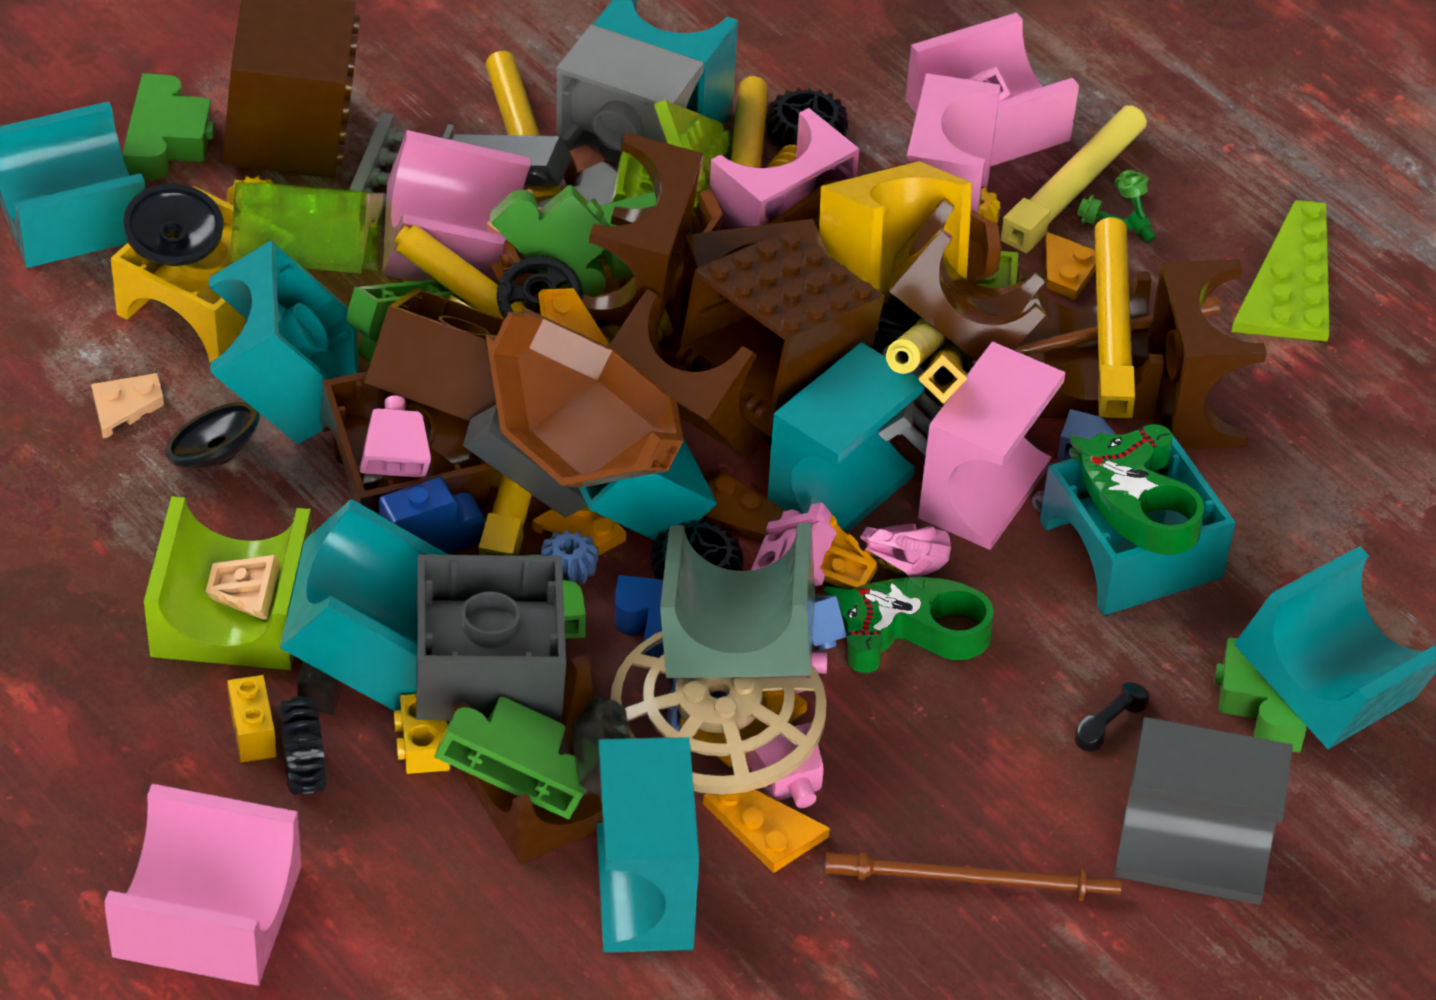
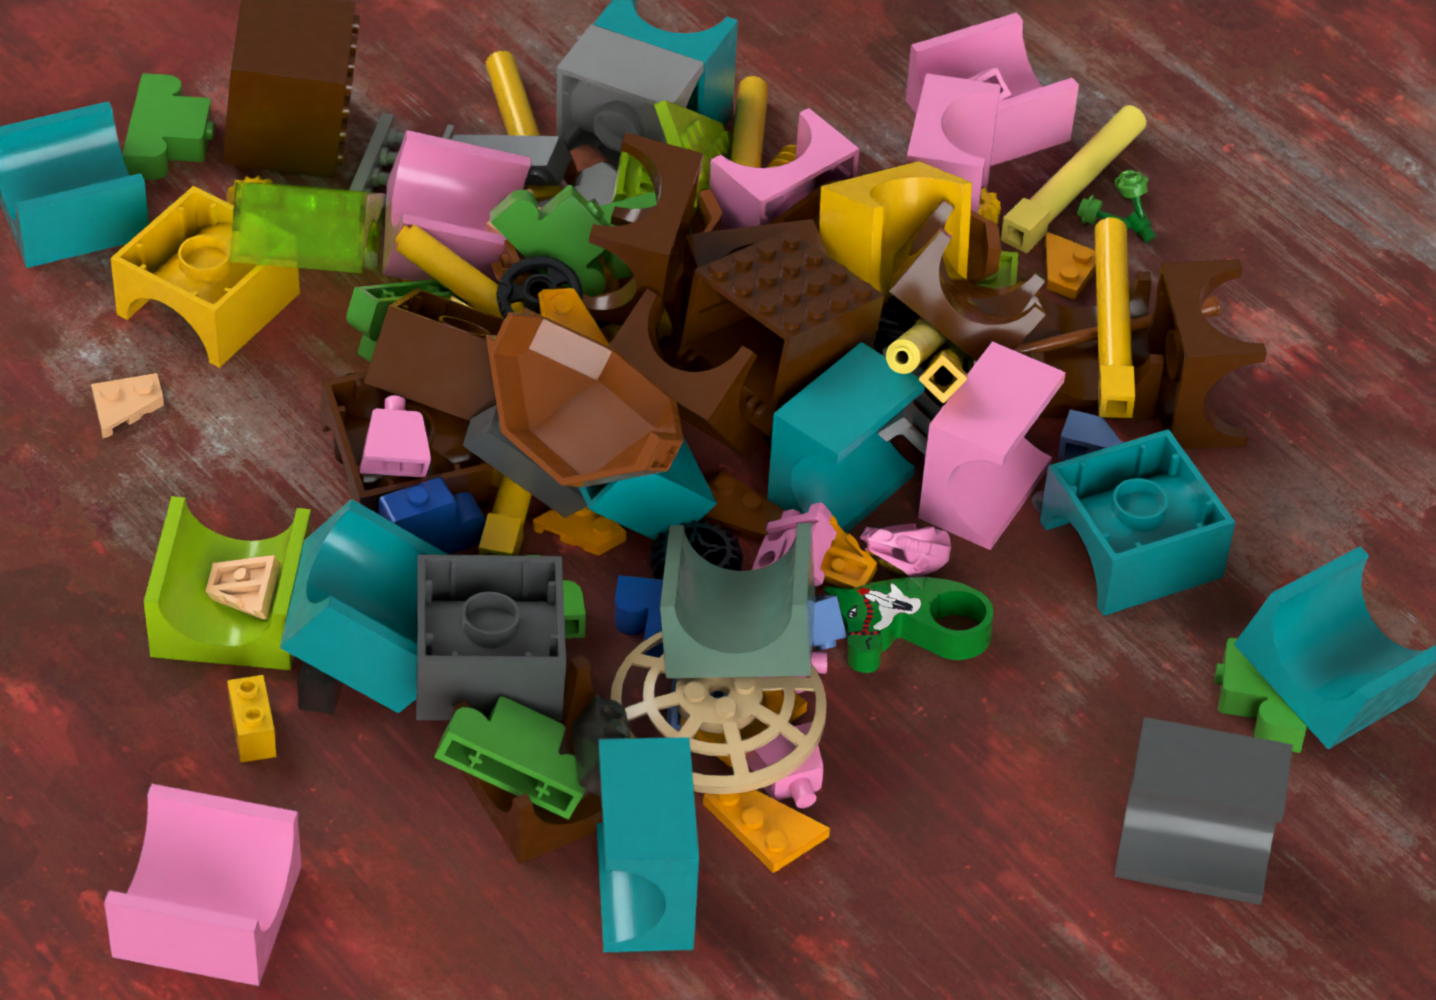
(177, 213): black dish -> none
(213, 436): black dish -> none
(290, 339): teal piece -> none
(302, 745): black gear -> none
(419, 738): yellow brick -> none
(577, 554): medium blue gear -> none
(784, 114): black gear -> none
(864, 866): dark orange bar -> none
(1092, 728): black bar -> none
(1126, 488): green animal -> none
(1292, 285): lime wing -> none

